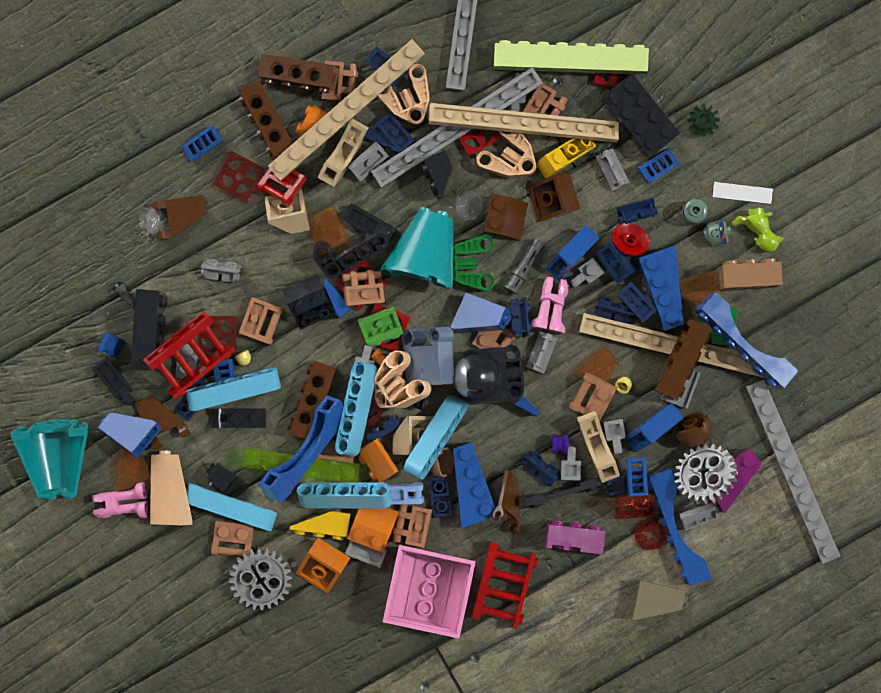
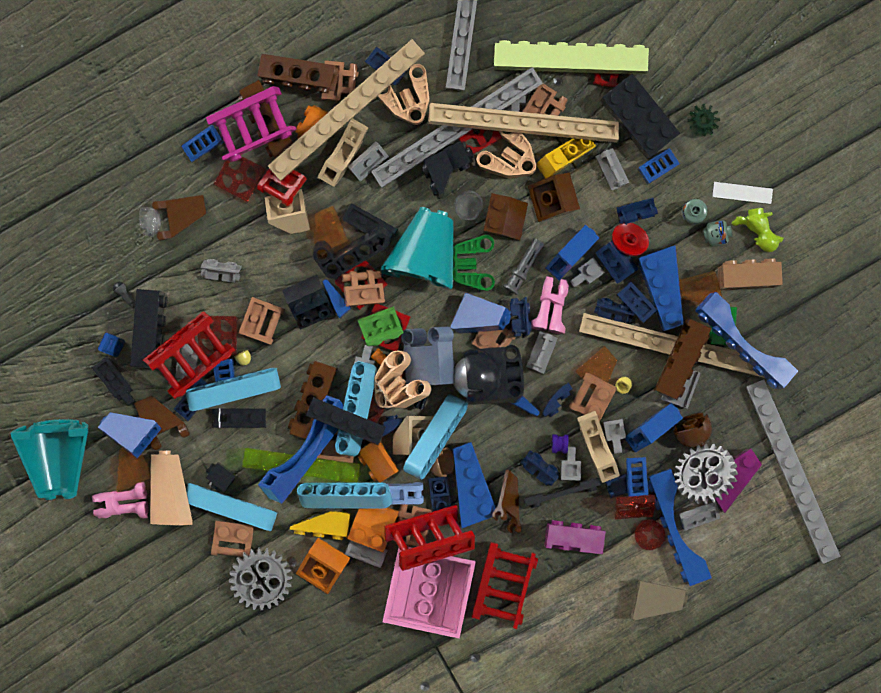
(236, 112): none -> dark pink fence
(345, 421): none -> black plate
(390, 134): dark blue wing -> none
(432, 551): none -> red fence
(460, 156): none -> black brick
(552, 405): none -> dark blue slope

